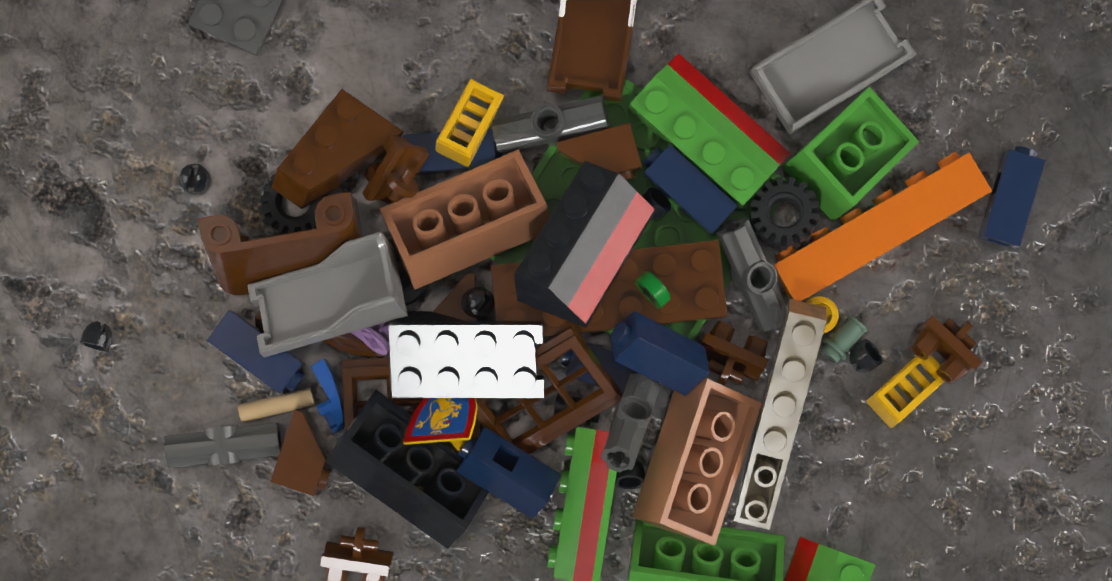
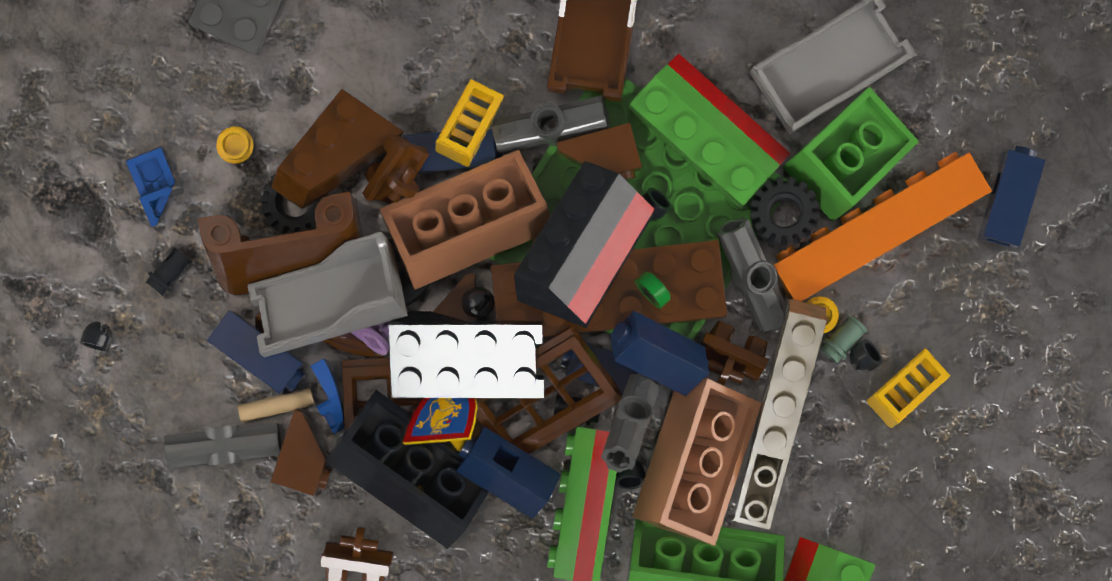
(153, 180): none -> blue slope
(168, 271): none -> black pin
(201, 181): black hinge -> none
(235, 145): none -> yellow plate
(688, 188): dark blue brick -> none
(951, 343): reddish brown hips -> none

